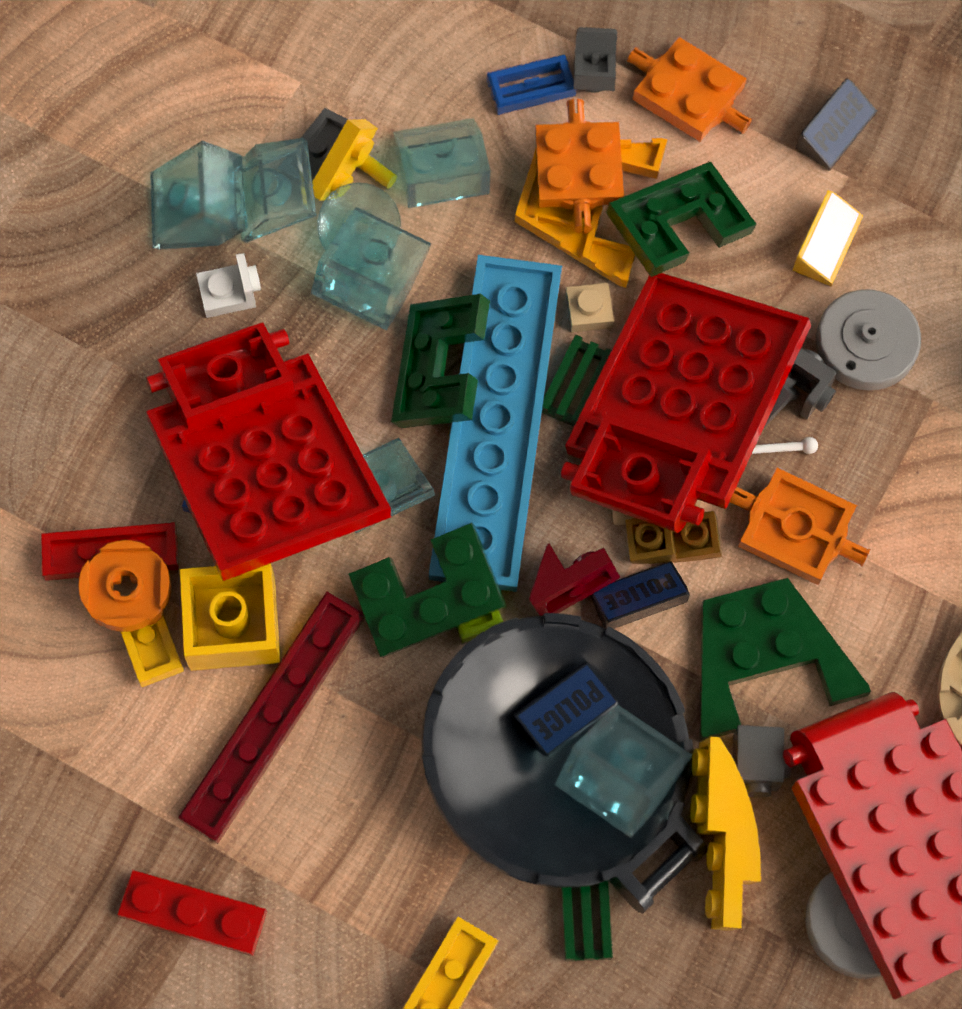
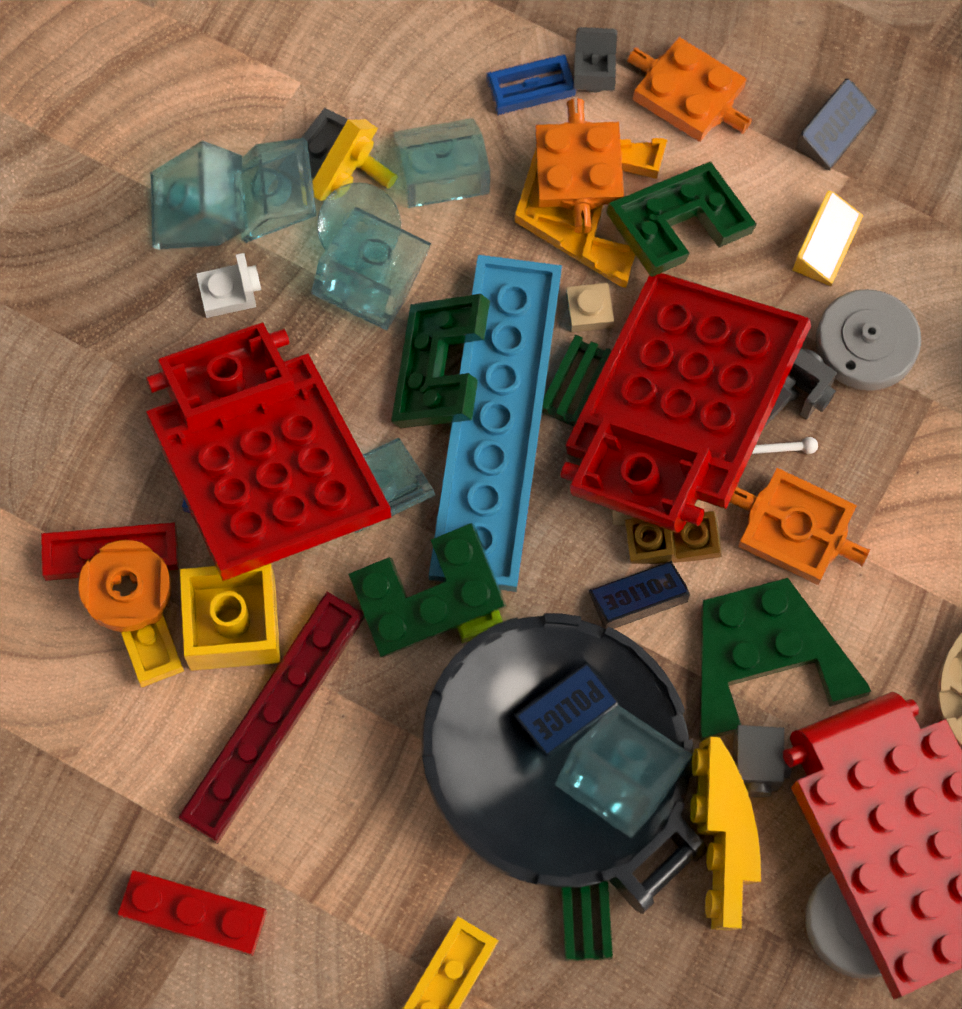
(561, 587): dark red slope -> none

